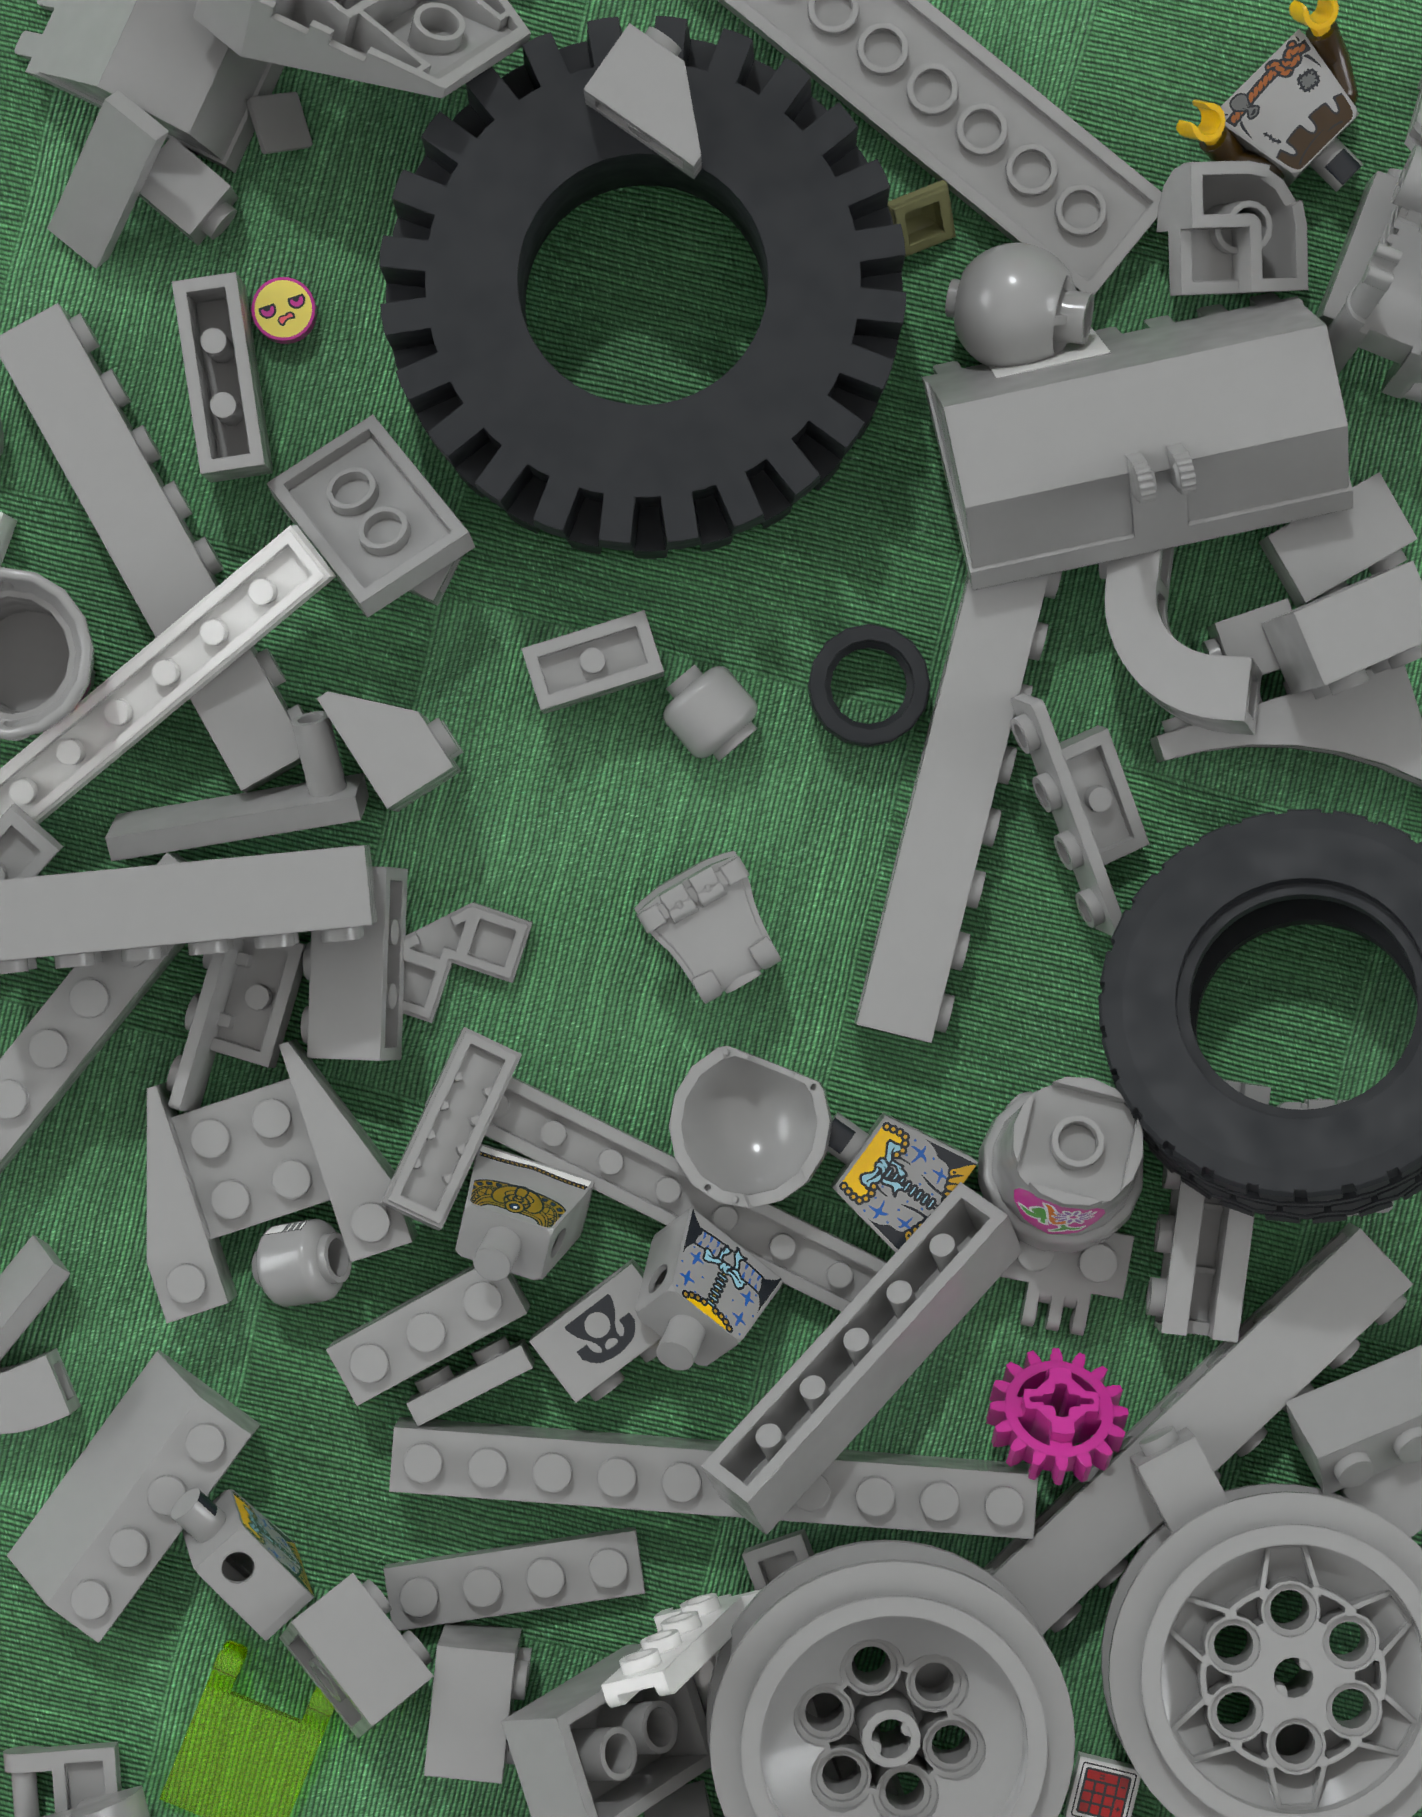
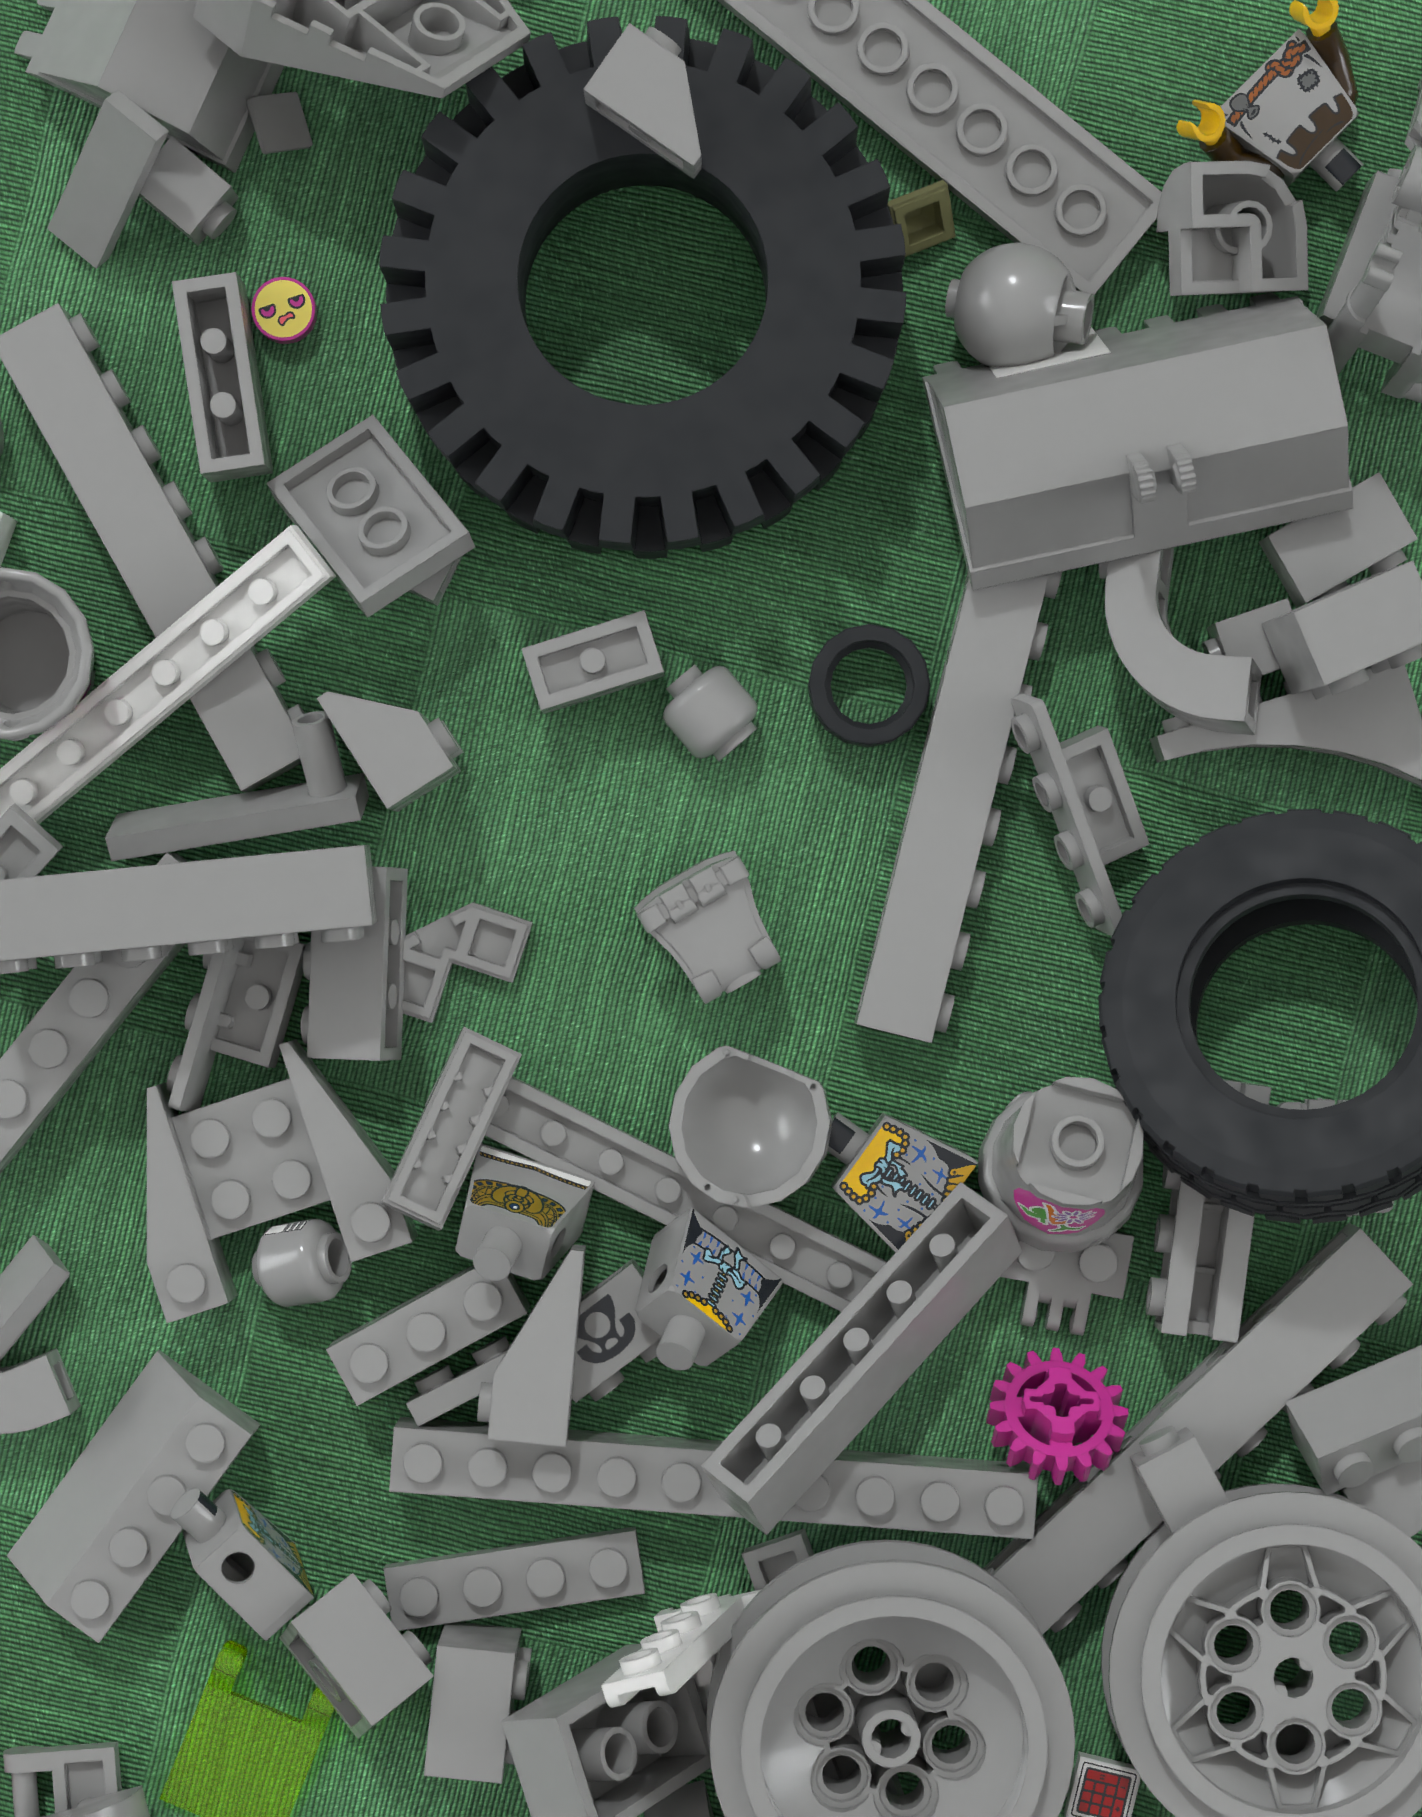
(536, 1375): none -> light grey slope

